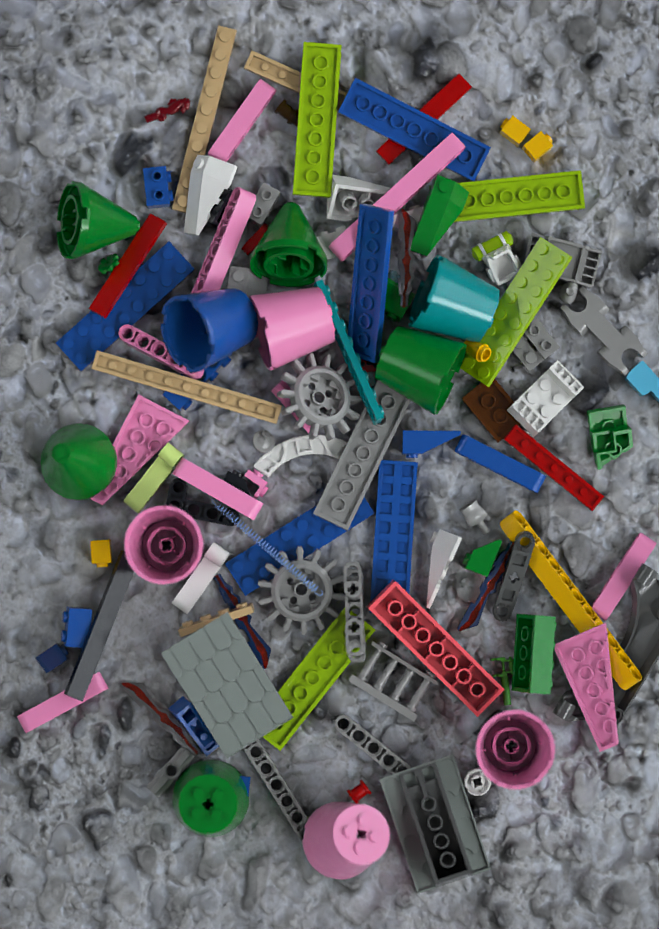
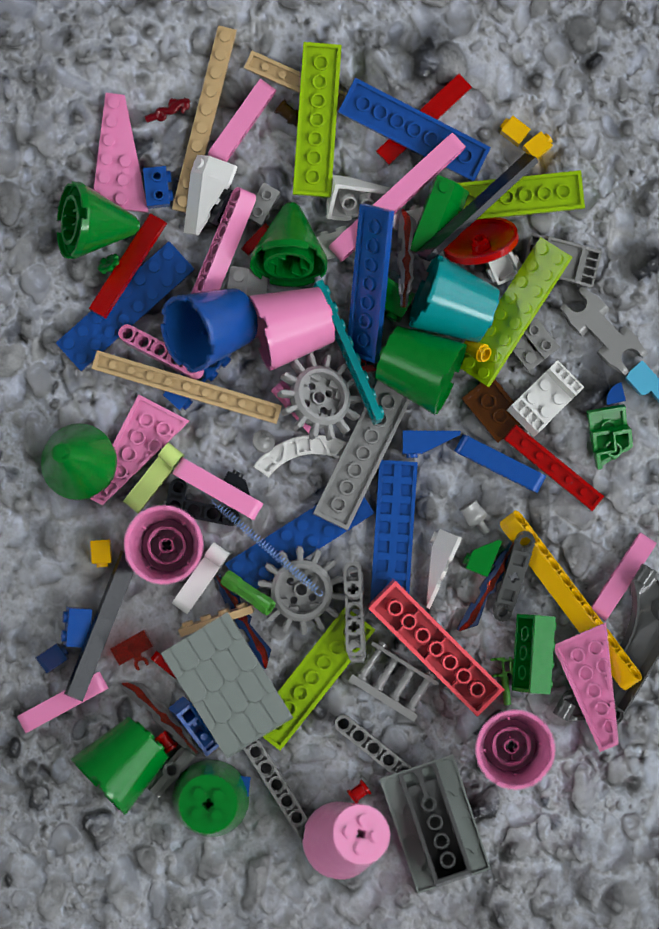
(117, 162): none -> bright pink wing
(122, 762): none -> green cone
(133, 648): none -> clear red brick
(159, 660): none -> red beam
(166, 741): none -> red bush
(247, 592): none -> bright green axle
(256, 477): bright pink bracket -> none
(473, 789): white wheel -> none
(477, 207): none -> black tile
(483, 242): none -> red dish
(568, 292): light grey piece -> none
(616, 394): none -> blue tile

